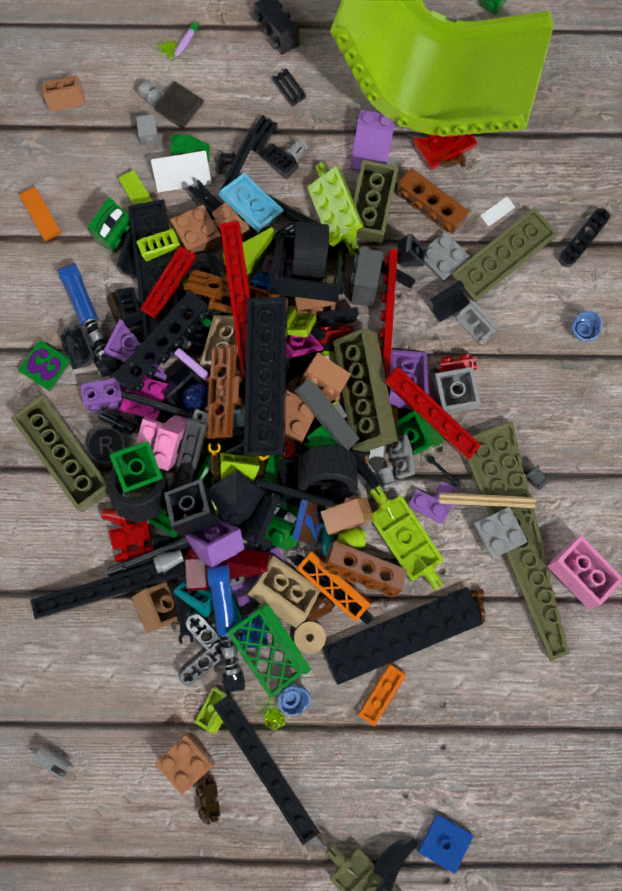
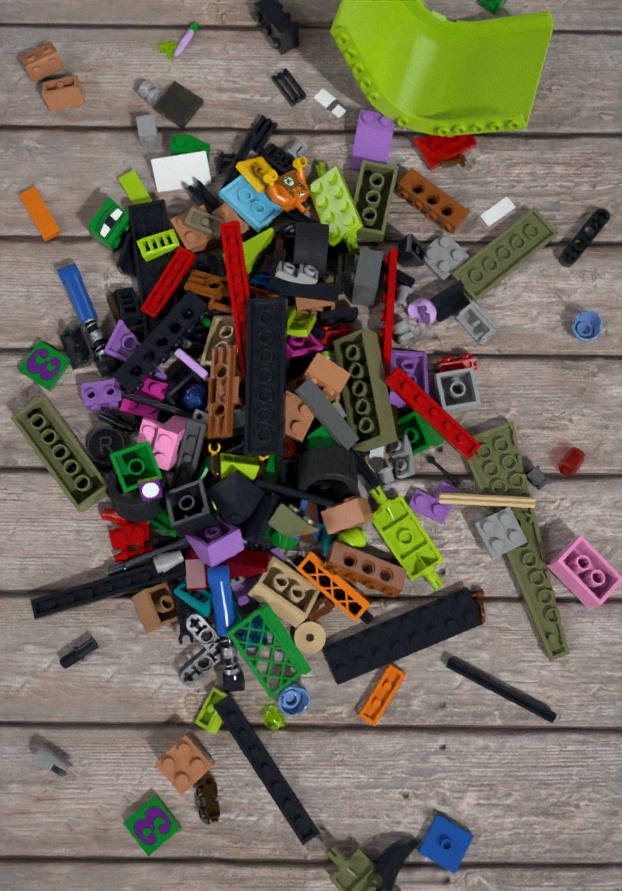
(42, 62): none -> nougat brick
(79, 653): none -> black axle
(150, 488): none -> tile
(152, 825): none -> tile
(204, 223): none -> dark tan plate
(253, 171): none -> yellow tile
(289, 189): none -> torso
(291, 523): none -> olive slope
(304, 274): none -> light grey slope
(330, 103): none -> white sticker
(403, 296): none -> light grey bush
(403, 332): none -> light grey wheel
(423, 310): none -> lavender hair
(501, 690): none -> black axle
(571, 461): none -> clear red brick

